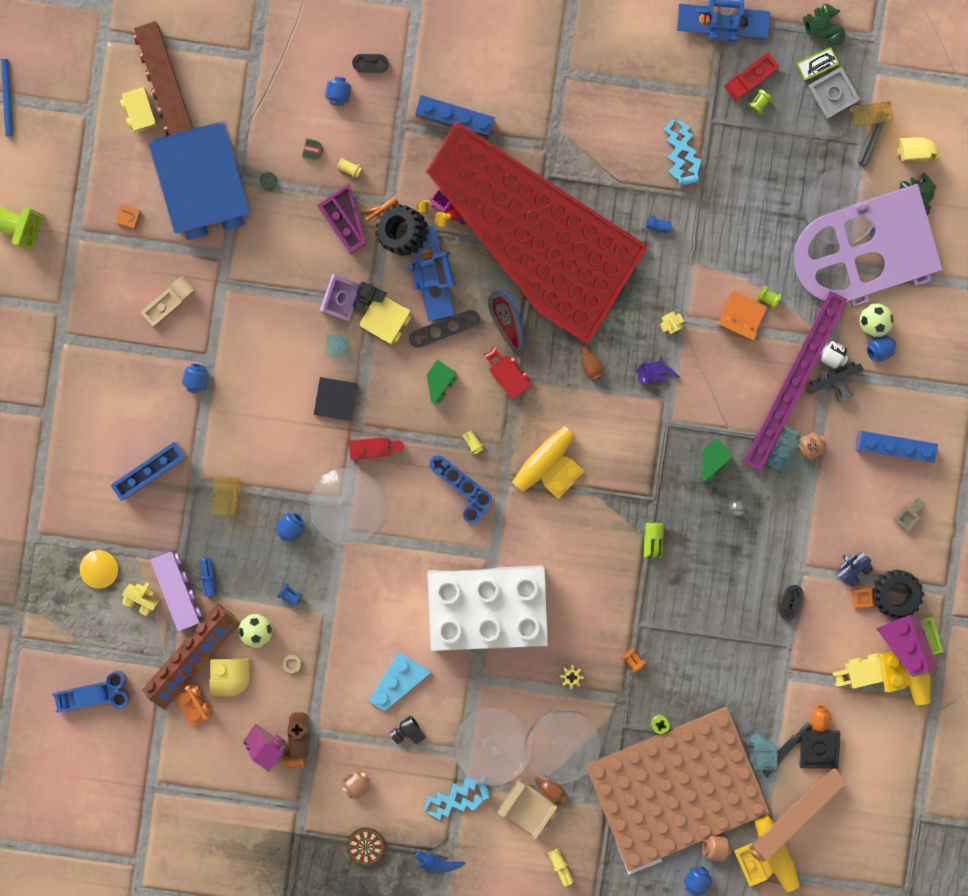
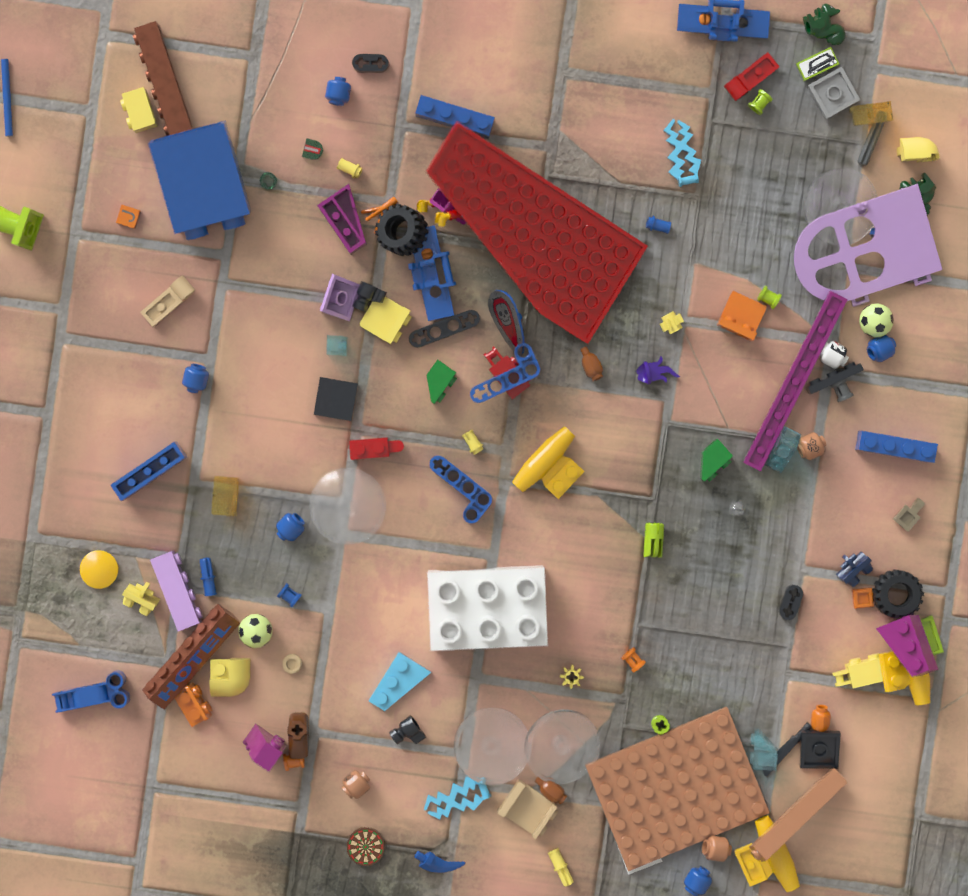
(503, 378): none -> blue beam

